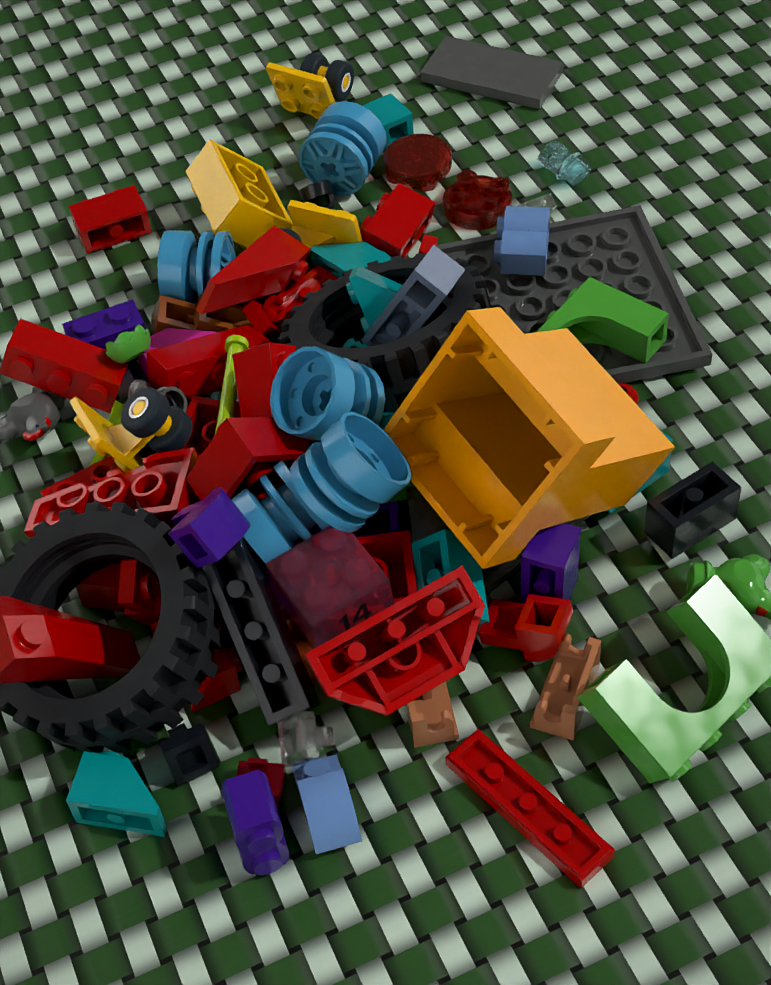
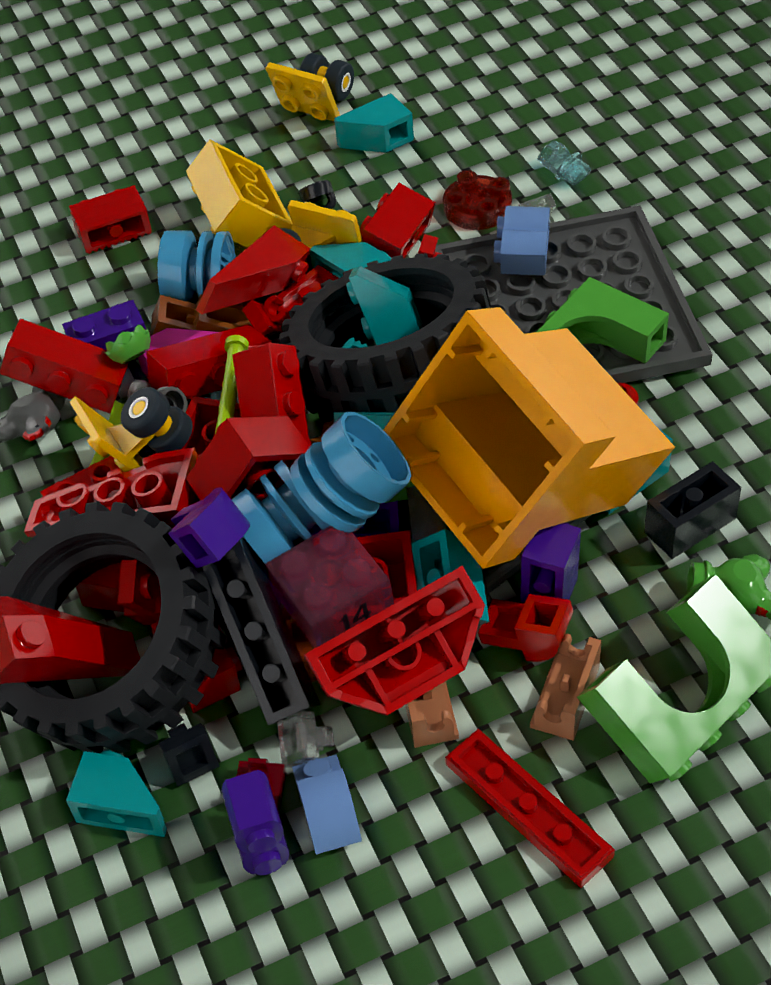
(318, 387): dark azure wheel -> none
(343, 147): dark azure wheel -> none
(416, 298): sand blue slope -> none
(418, 161): clear red tile -> none
(492, 72): dark grey tile -> none

